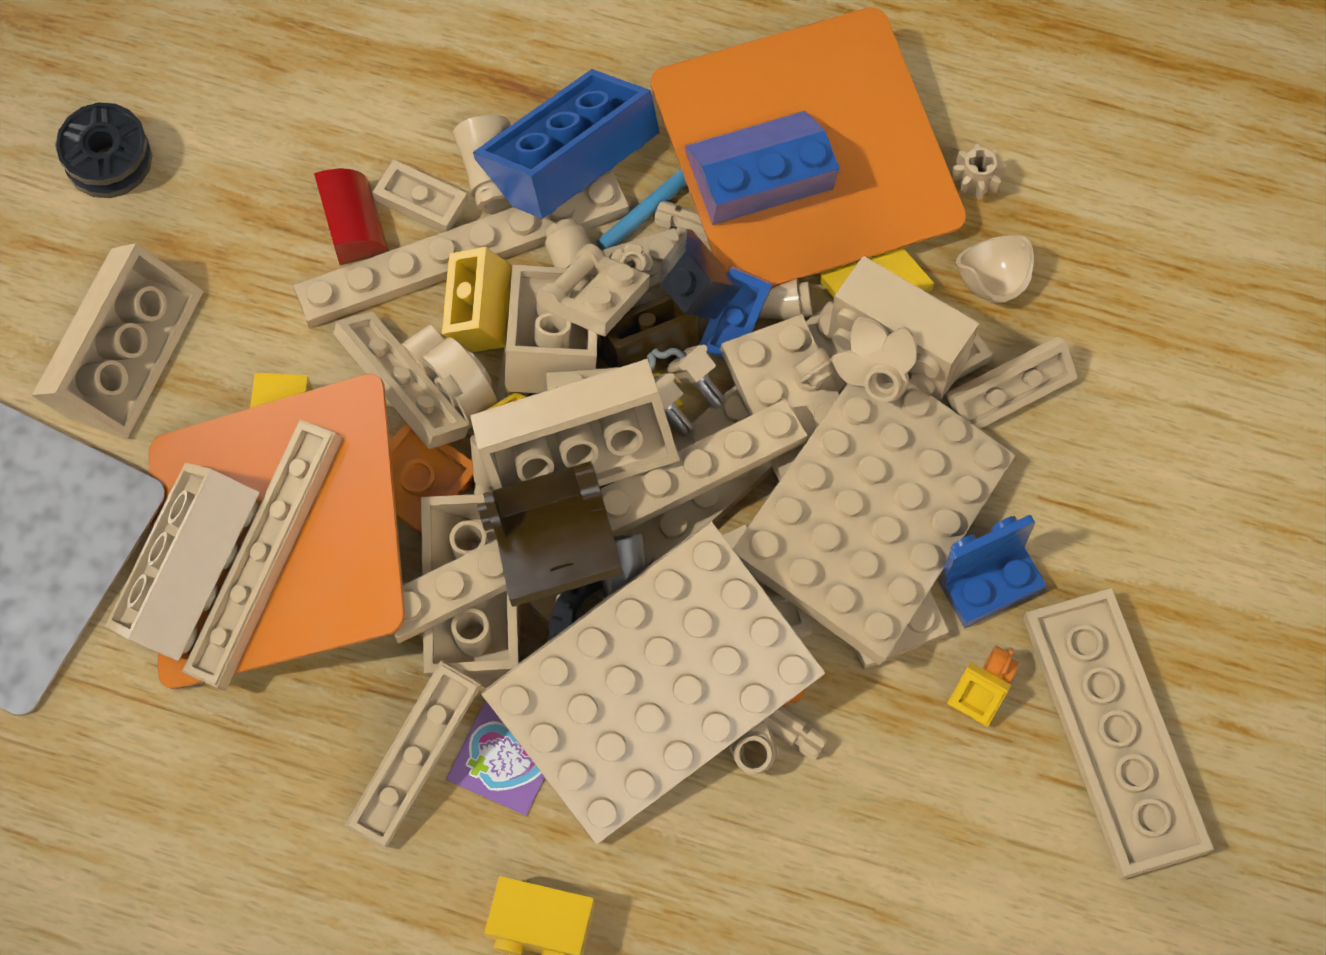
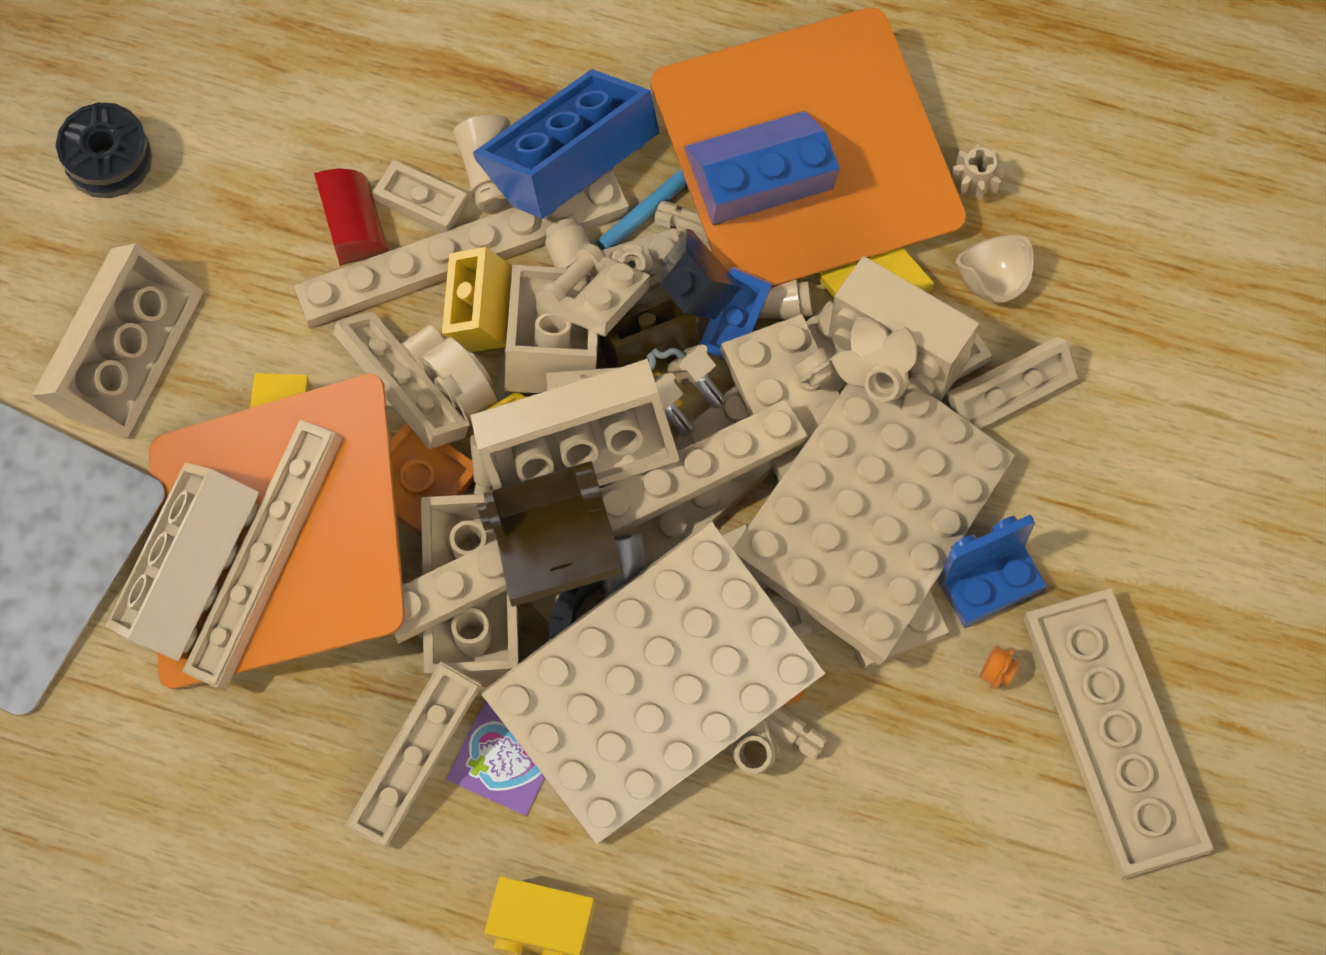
(979, 694): yellow tile -> none

